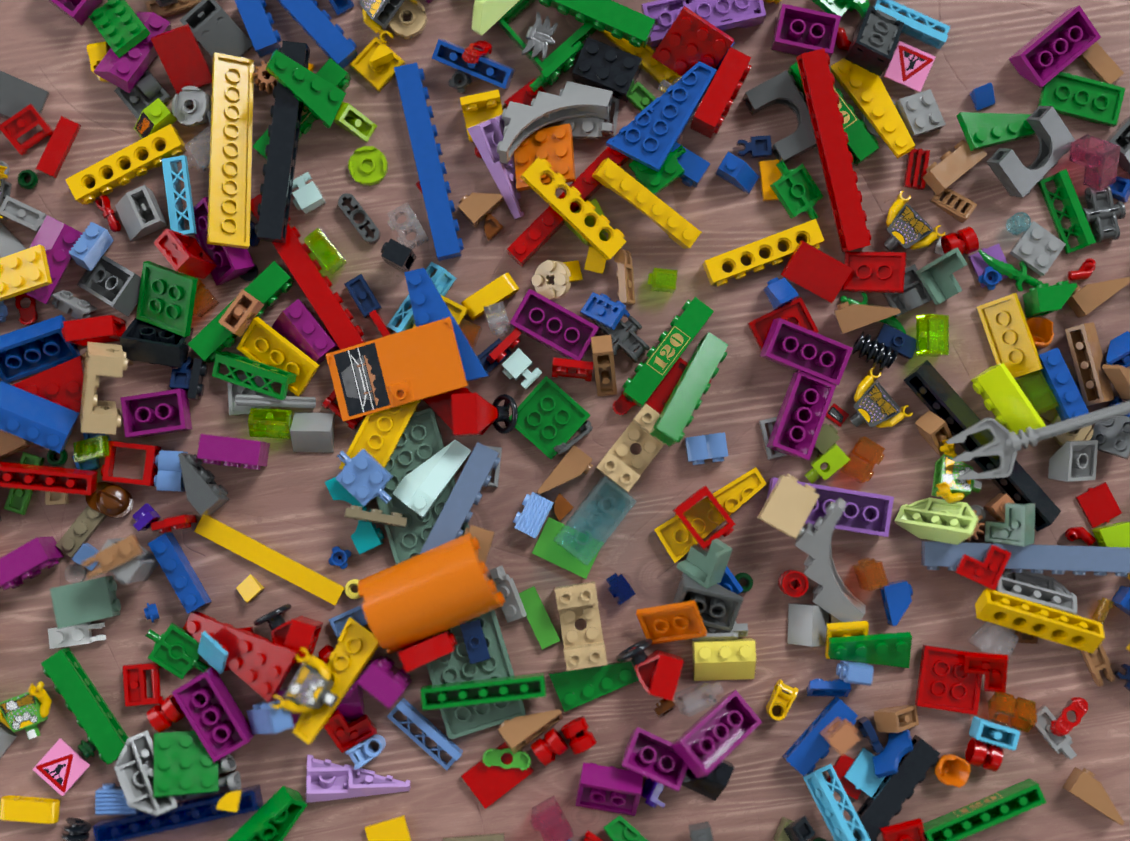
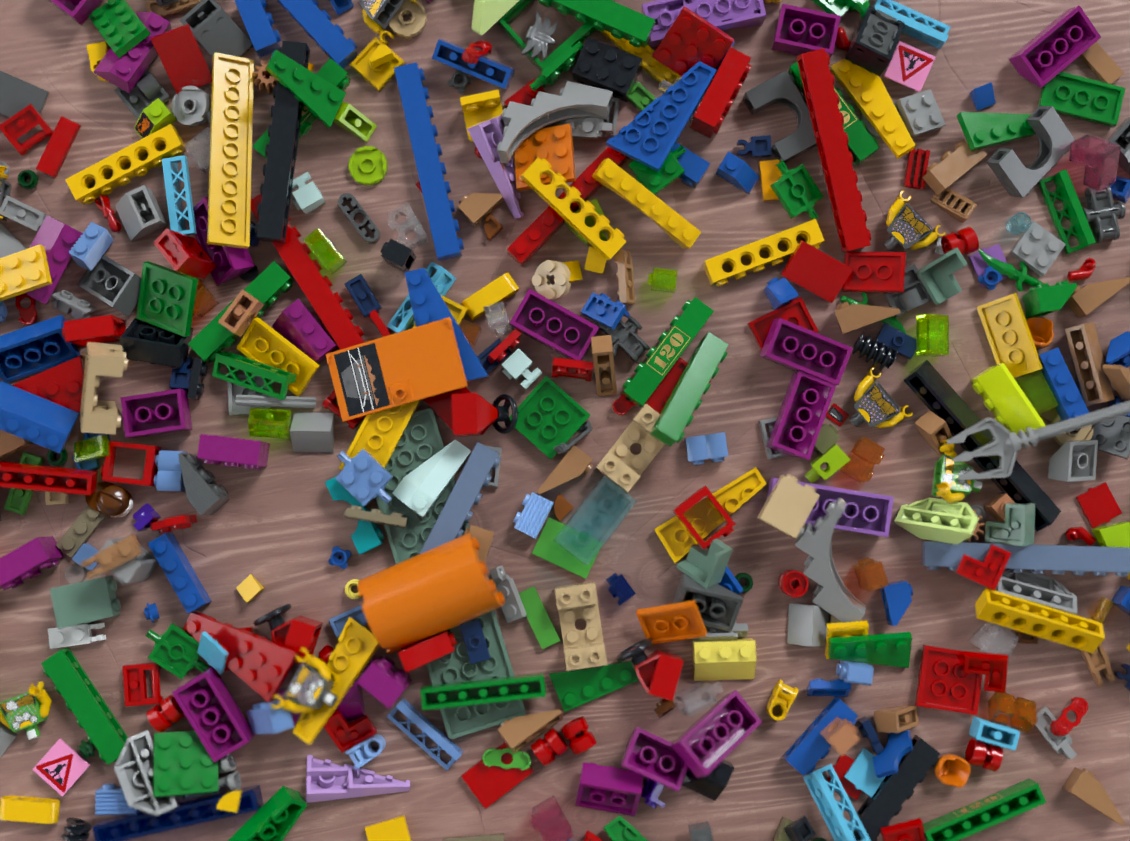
(269, 559): yellow tile -> none

